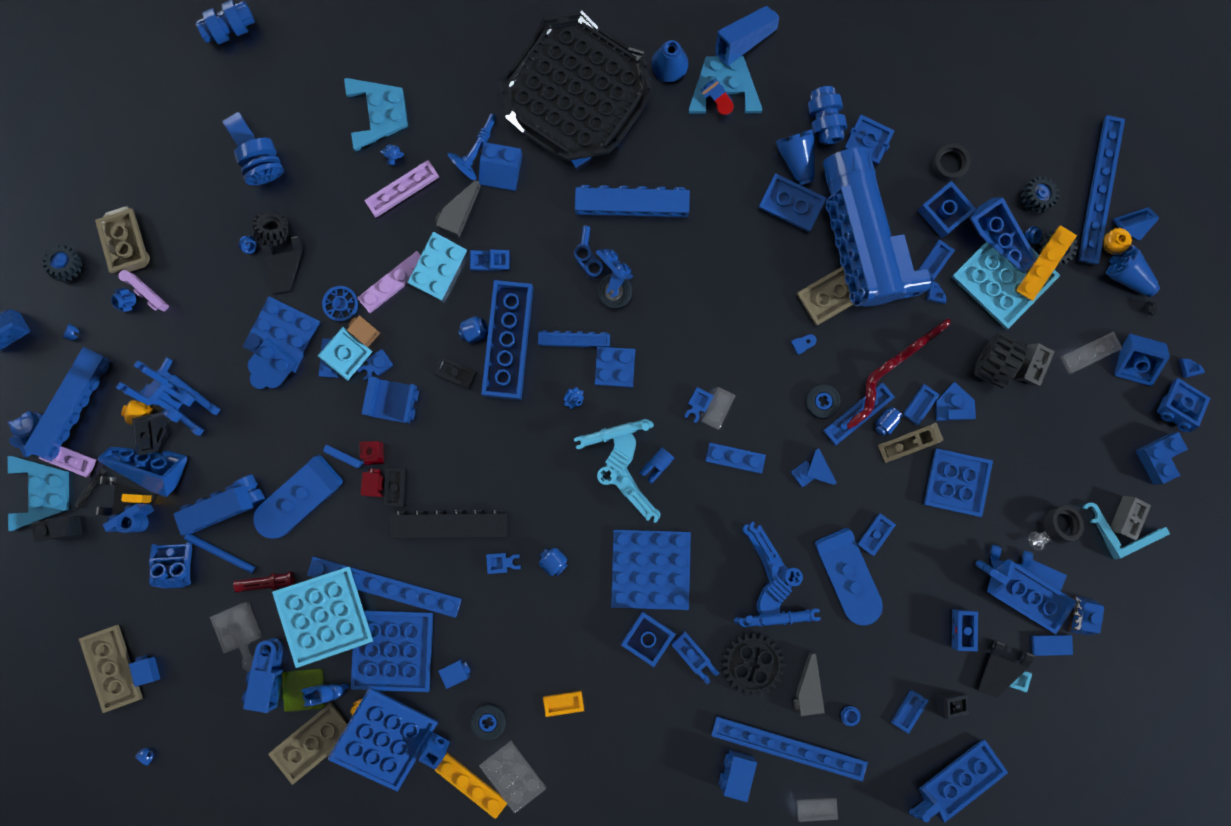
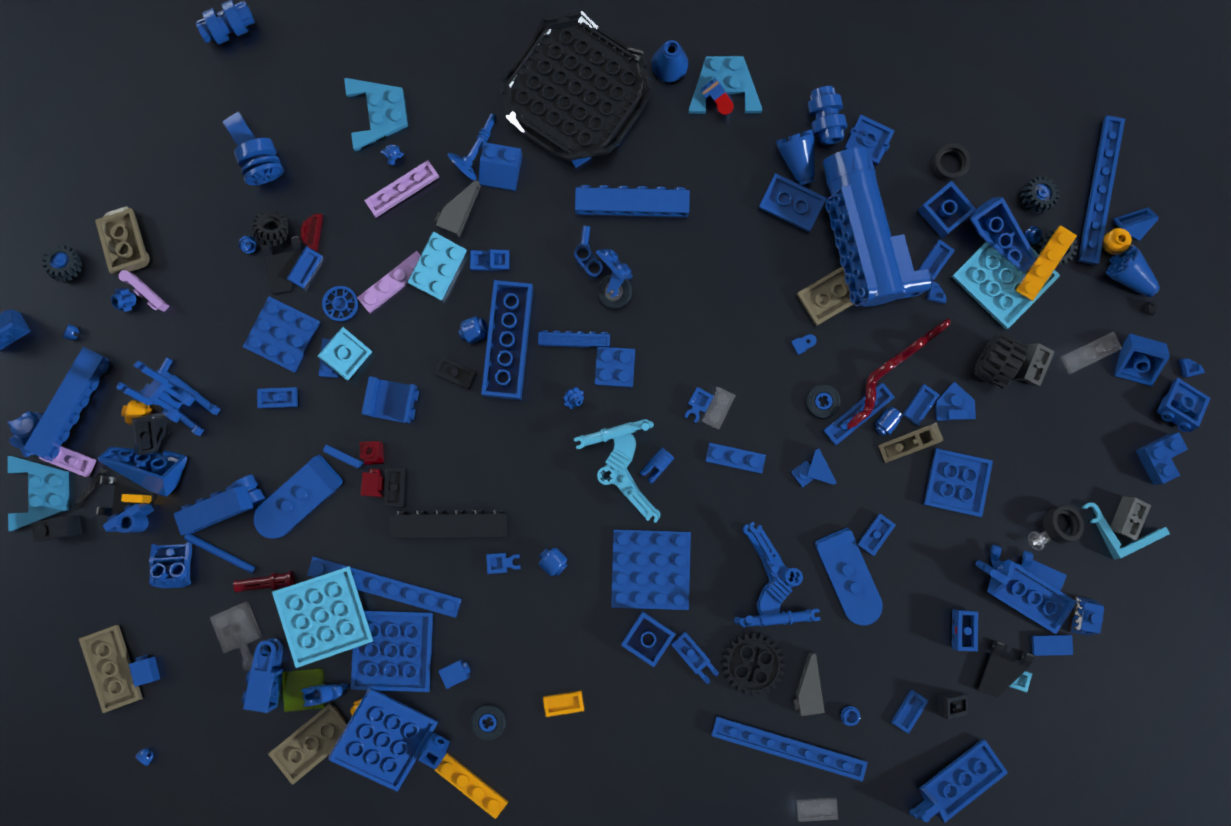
(270, 365): blue plate -> none
(277, 397): none -> blue plate
(304, 267): none -> blue tile
(311, 230): none -> dark red tile
(362, 330): medium nougat brick -> none
(377, 363): blue plate -> none
(512, 776): clear plate -> none
(738, 775): blue brick -> none
(745, 34): blue slope -> none

